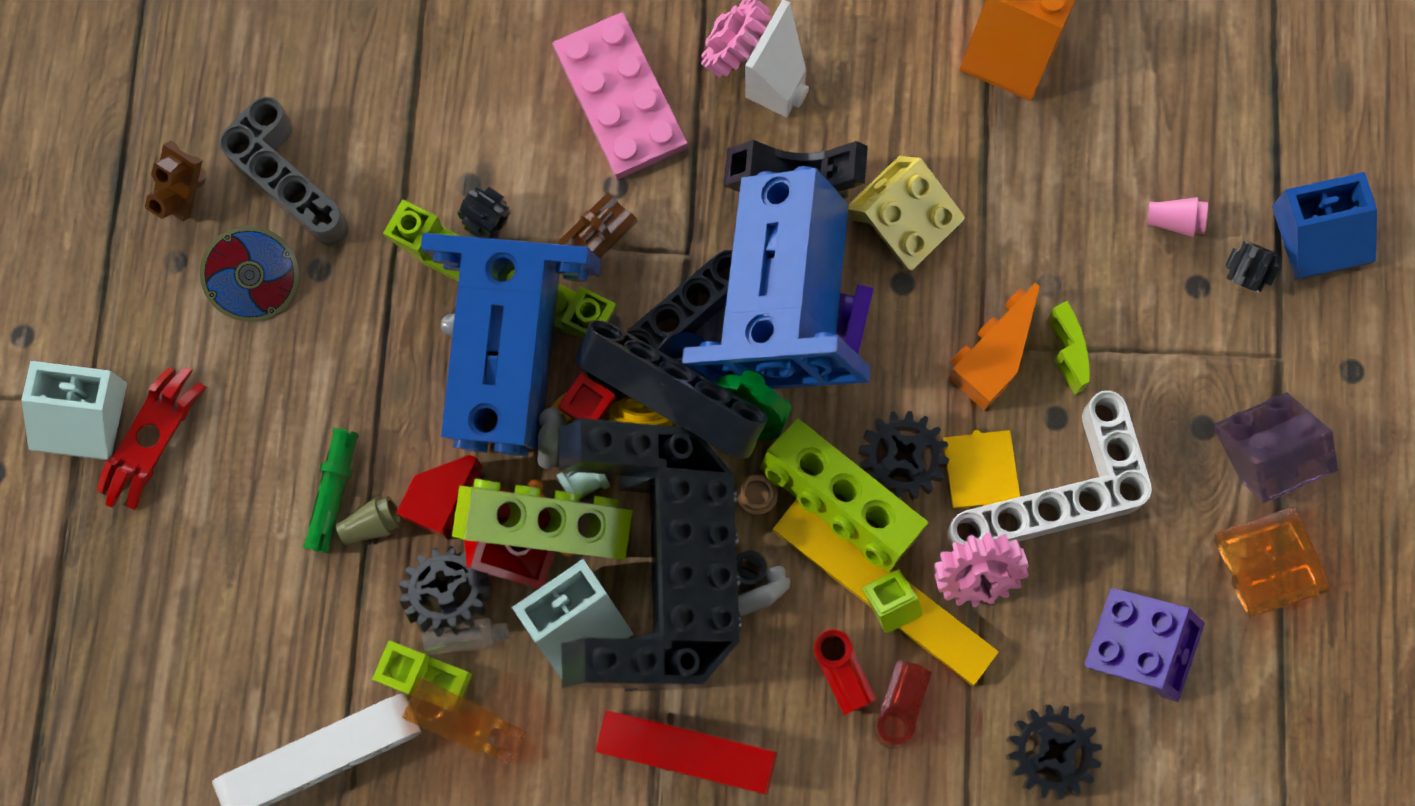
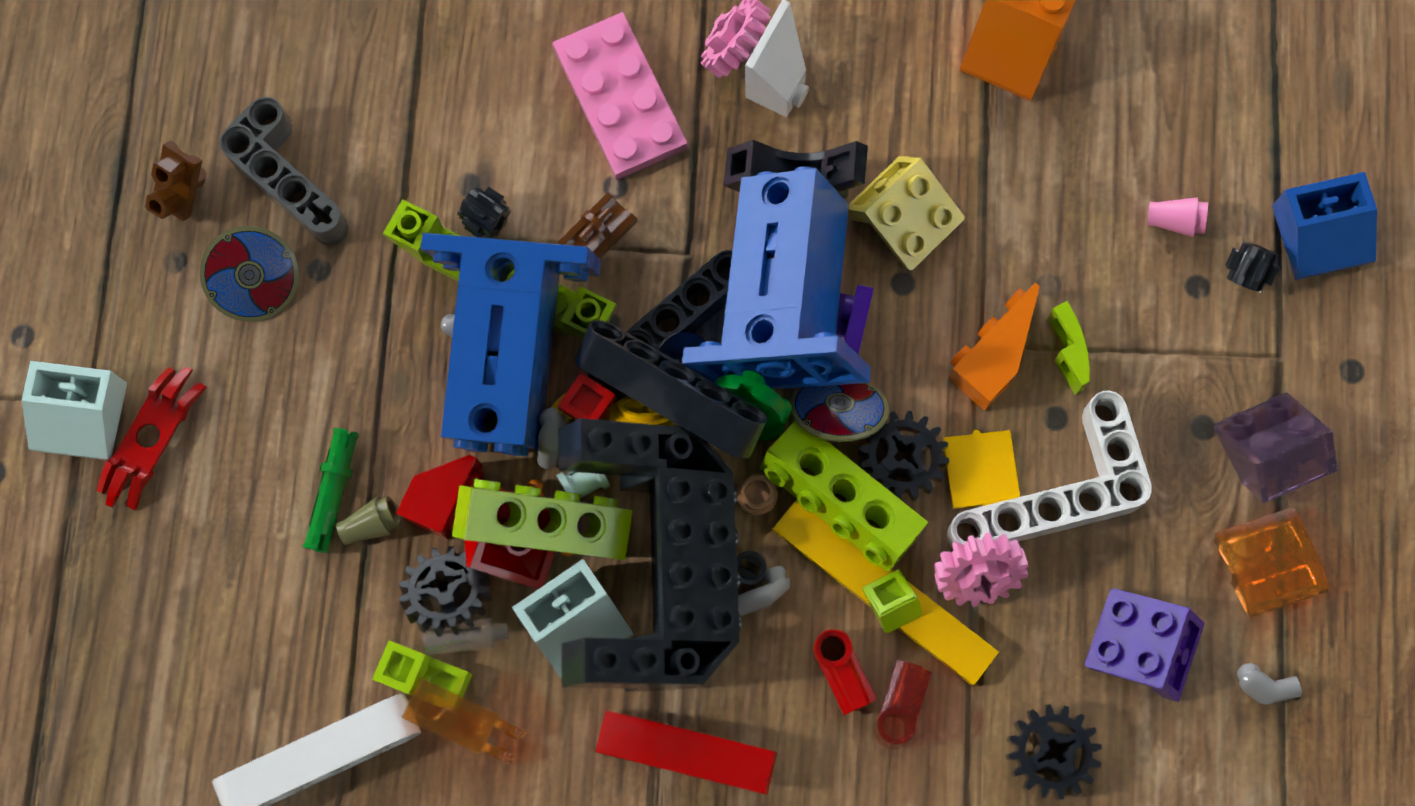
(840, 411): none -> shield
(1263, 688): none -> light grey arm

